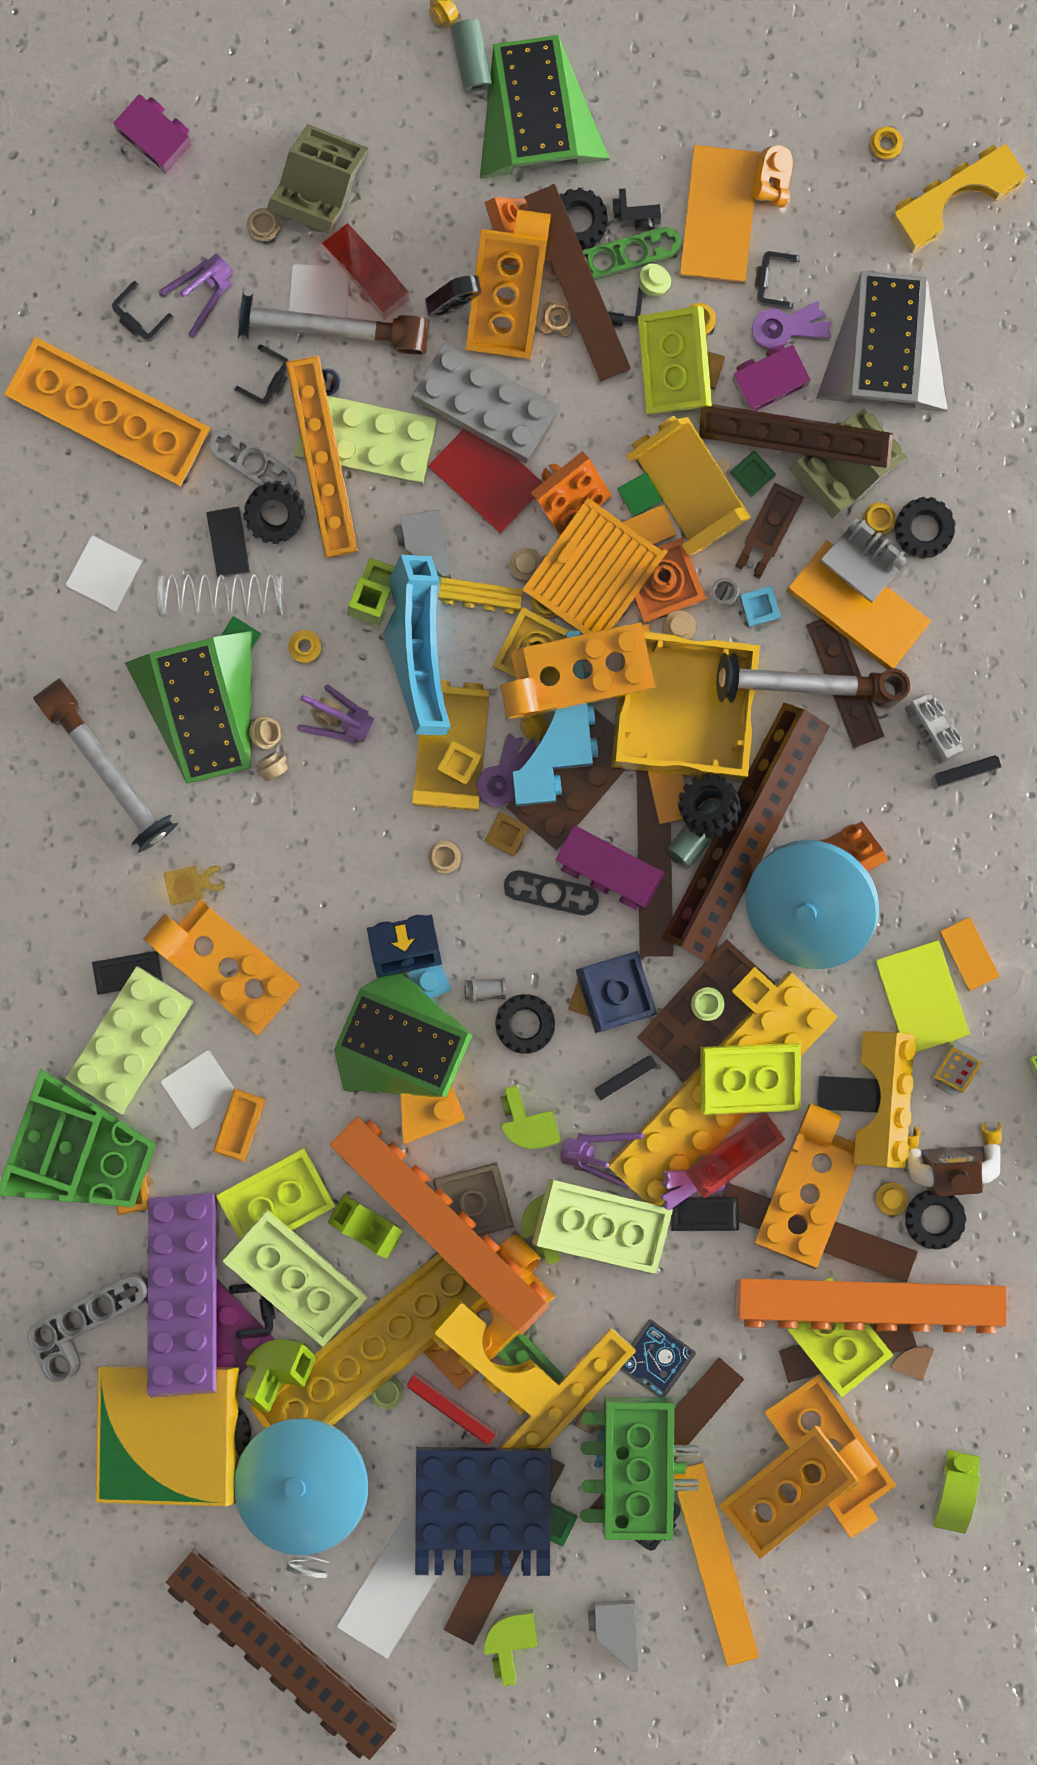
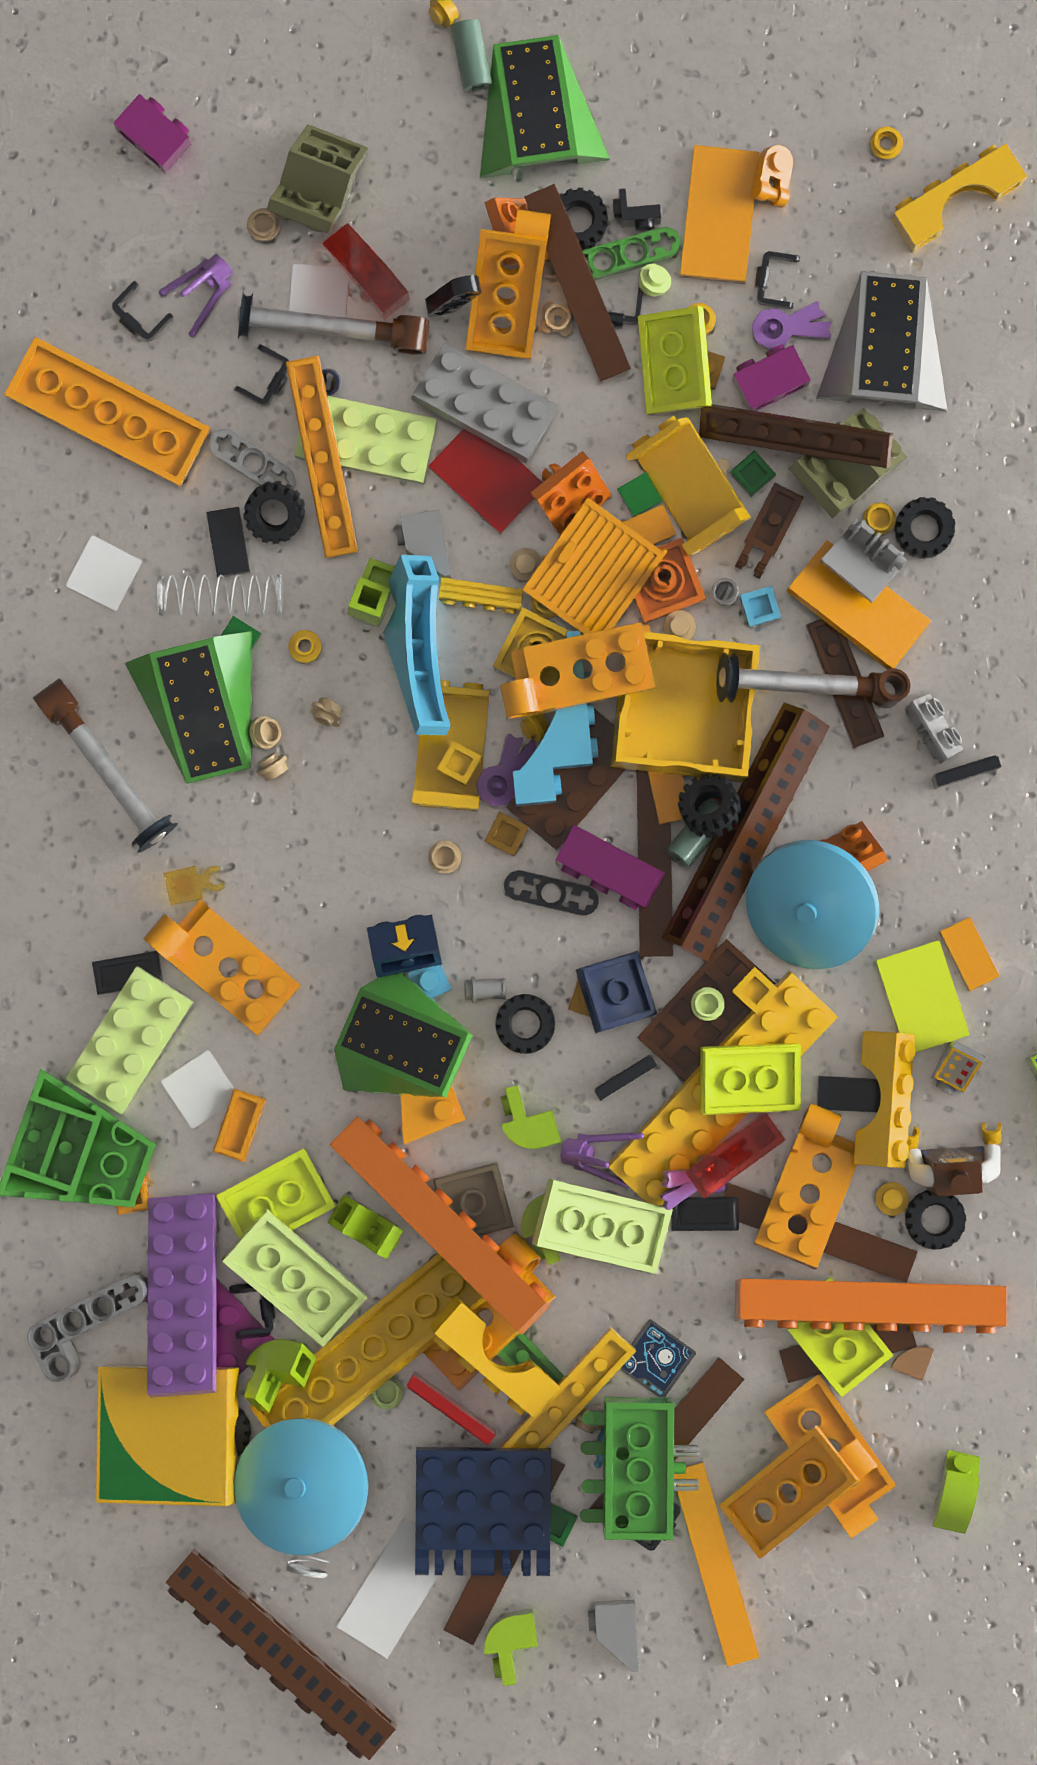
(355, 724): medium lavender plant -> none

